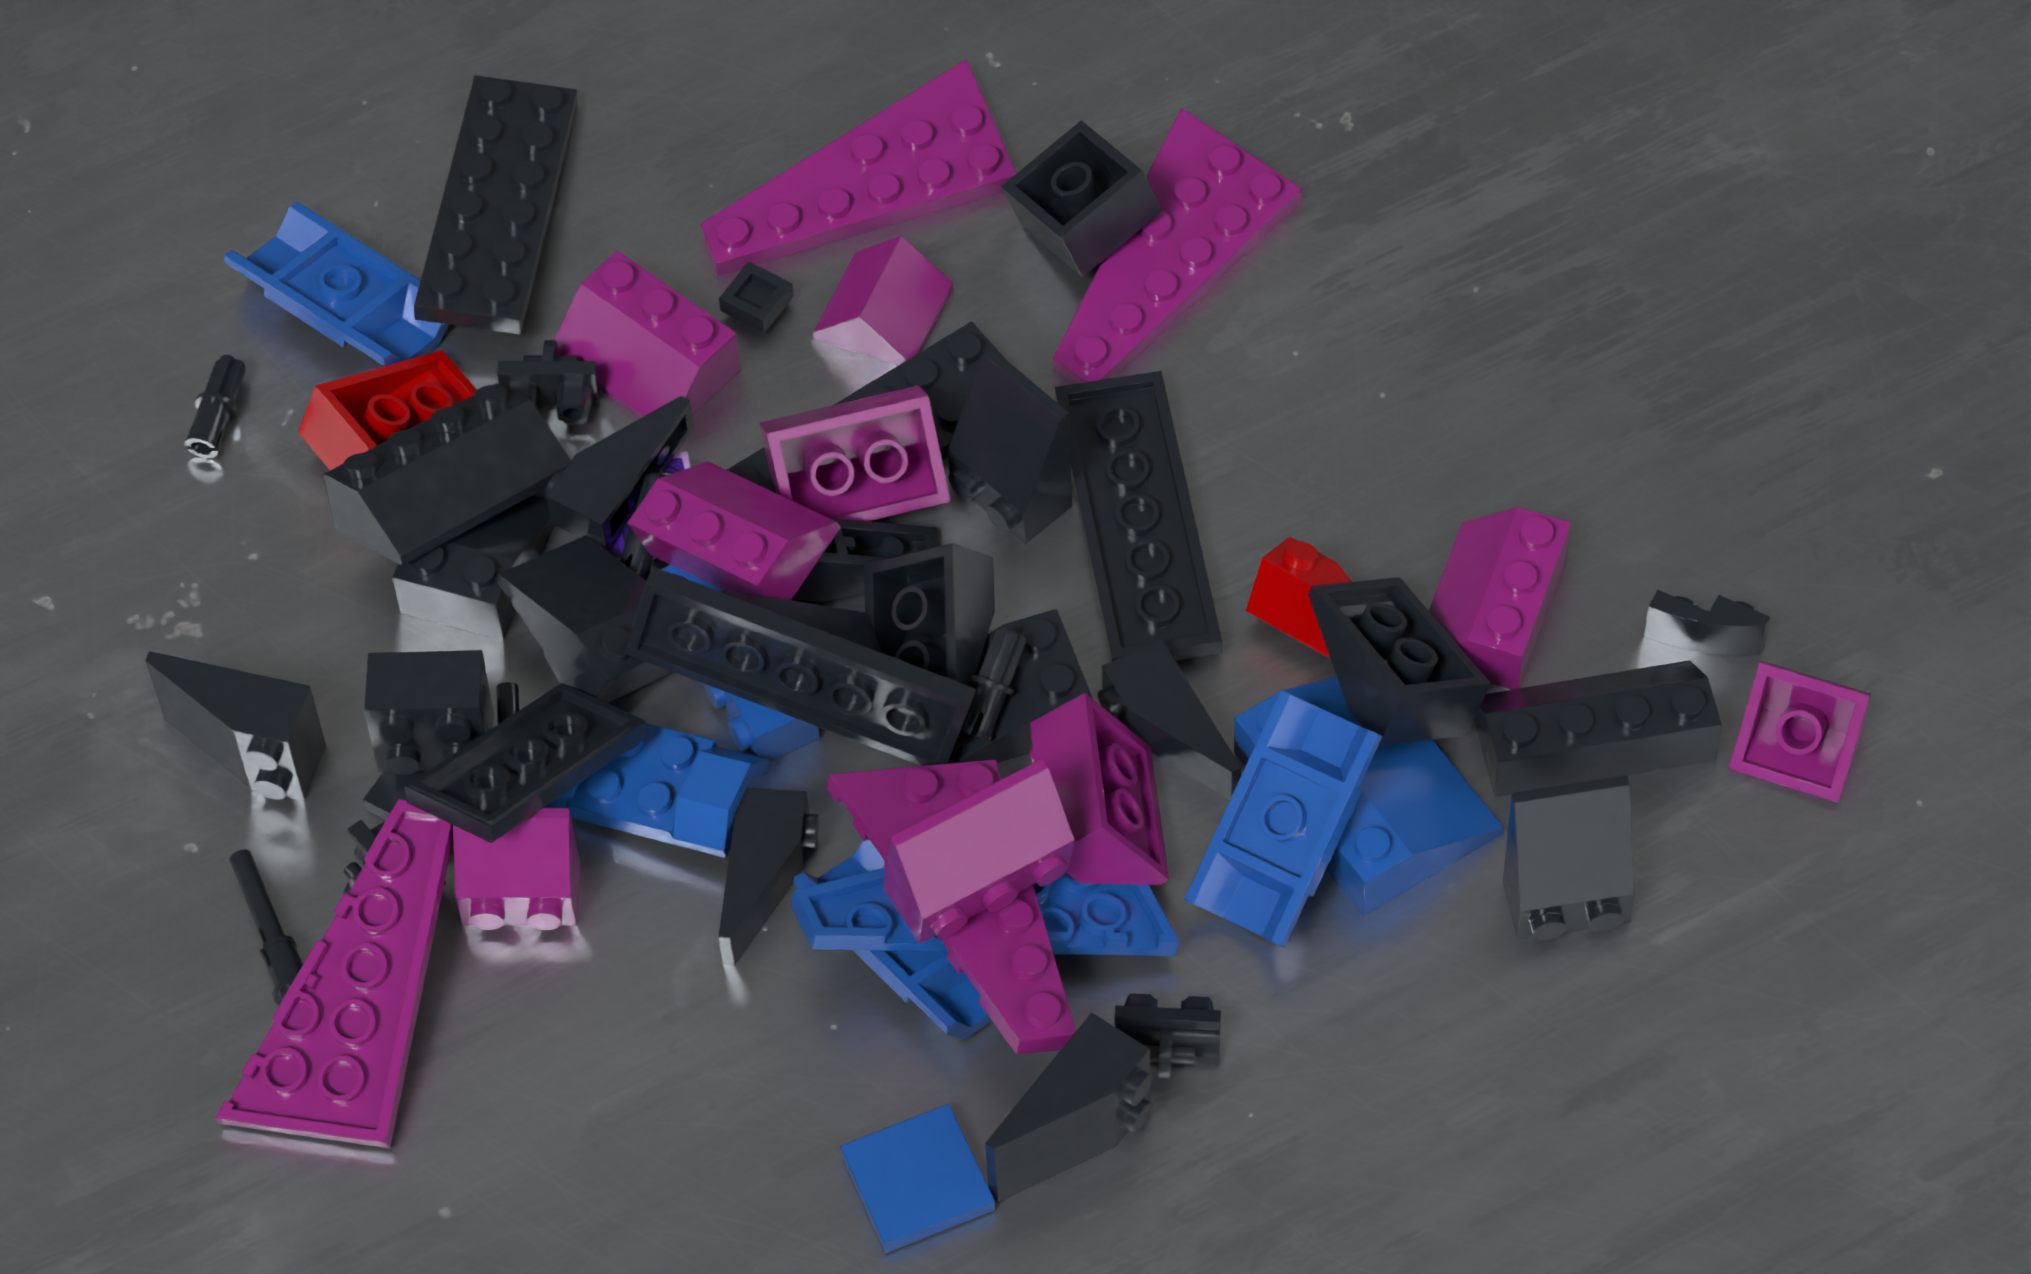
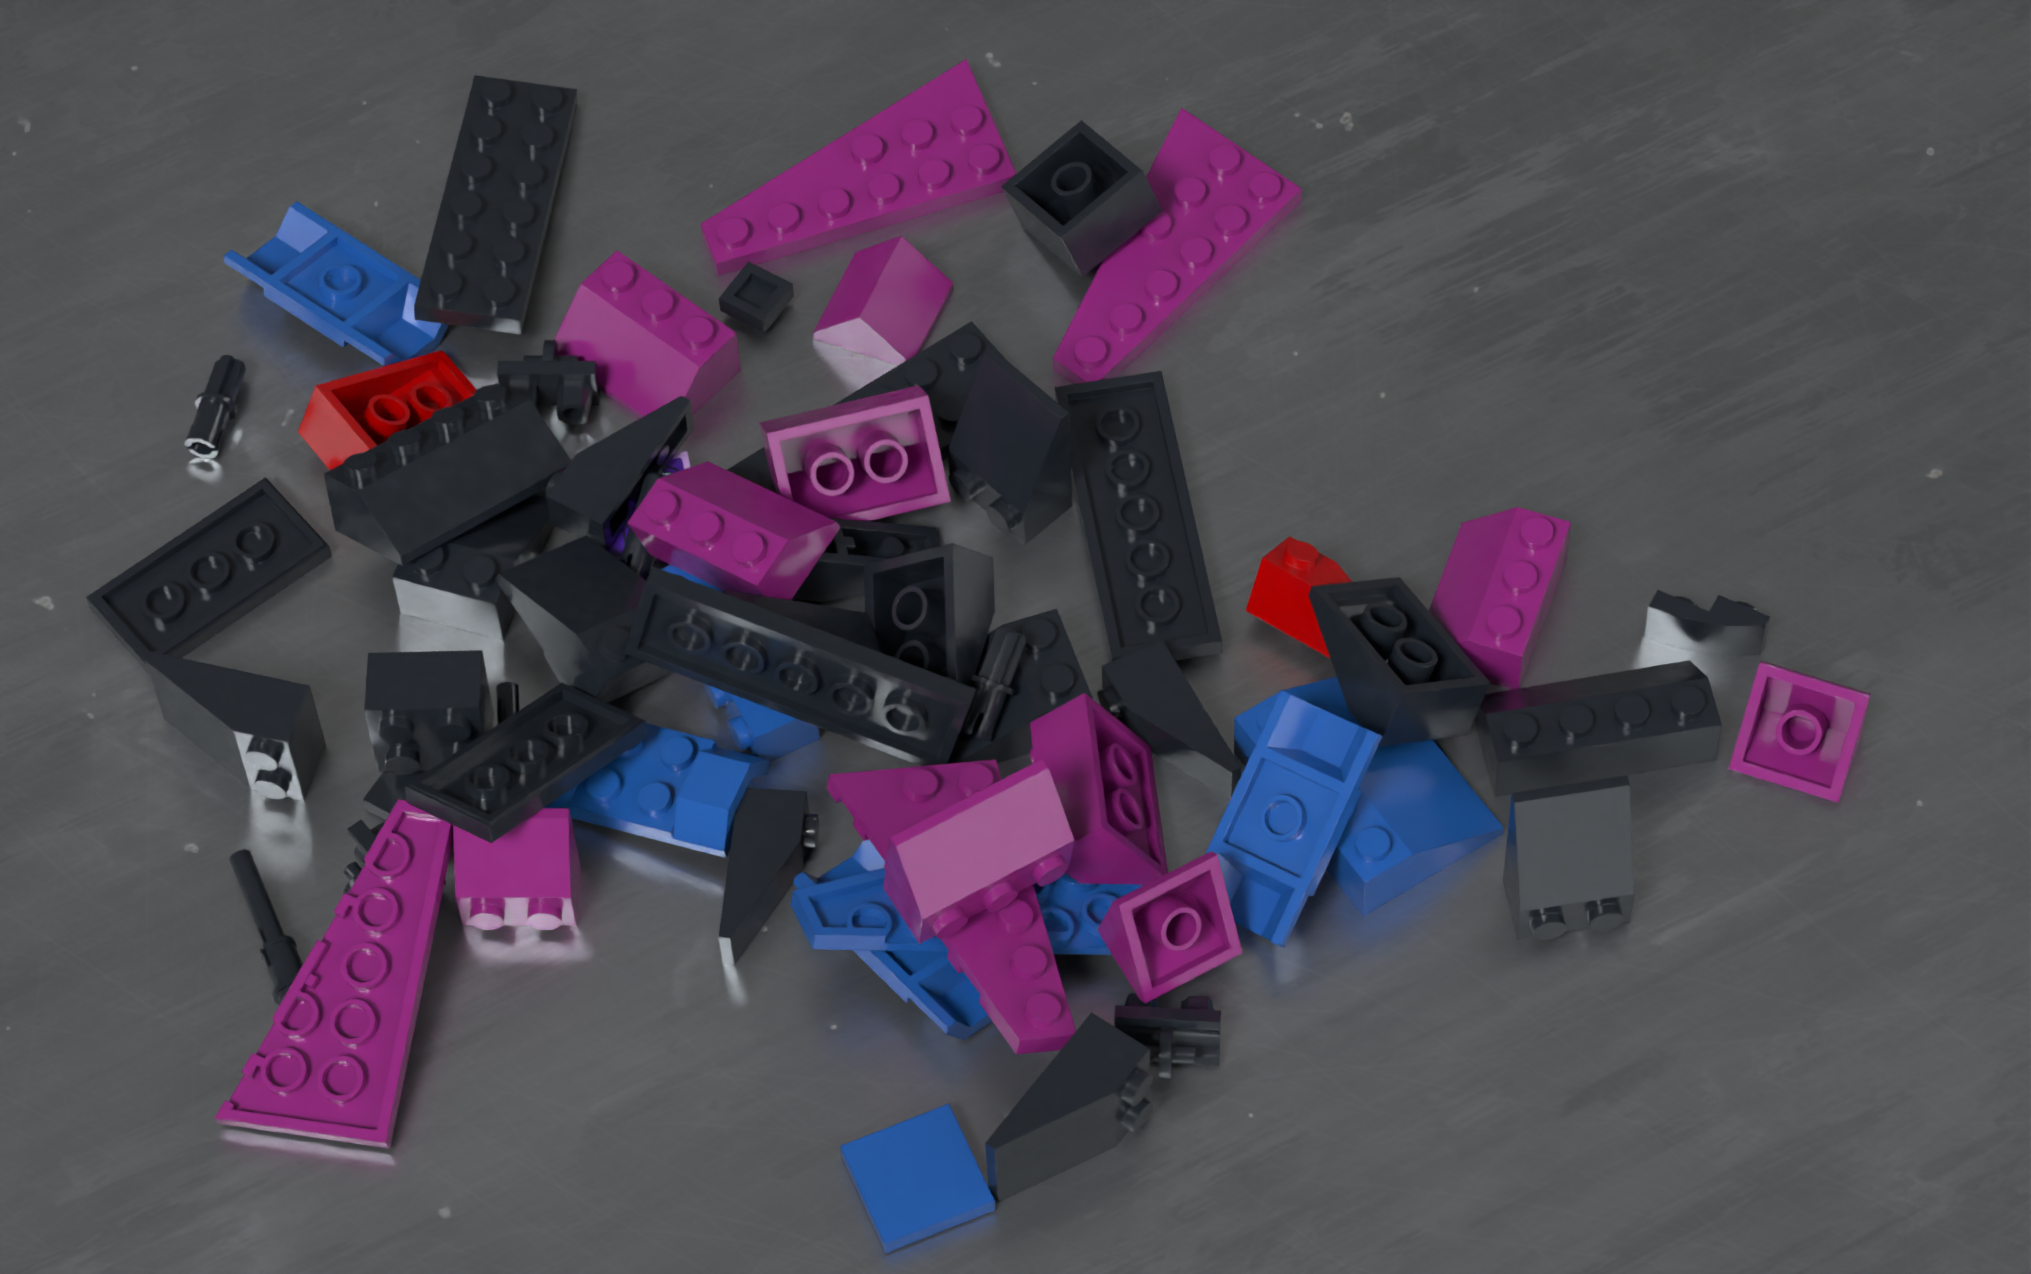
(210, 575): none -> black tile
(1172, 928): none -> magenta slope

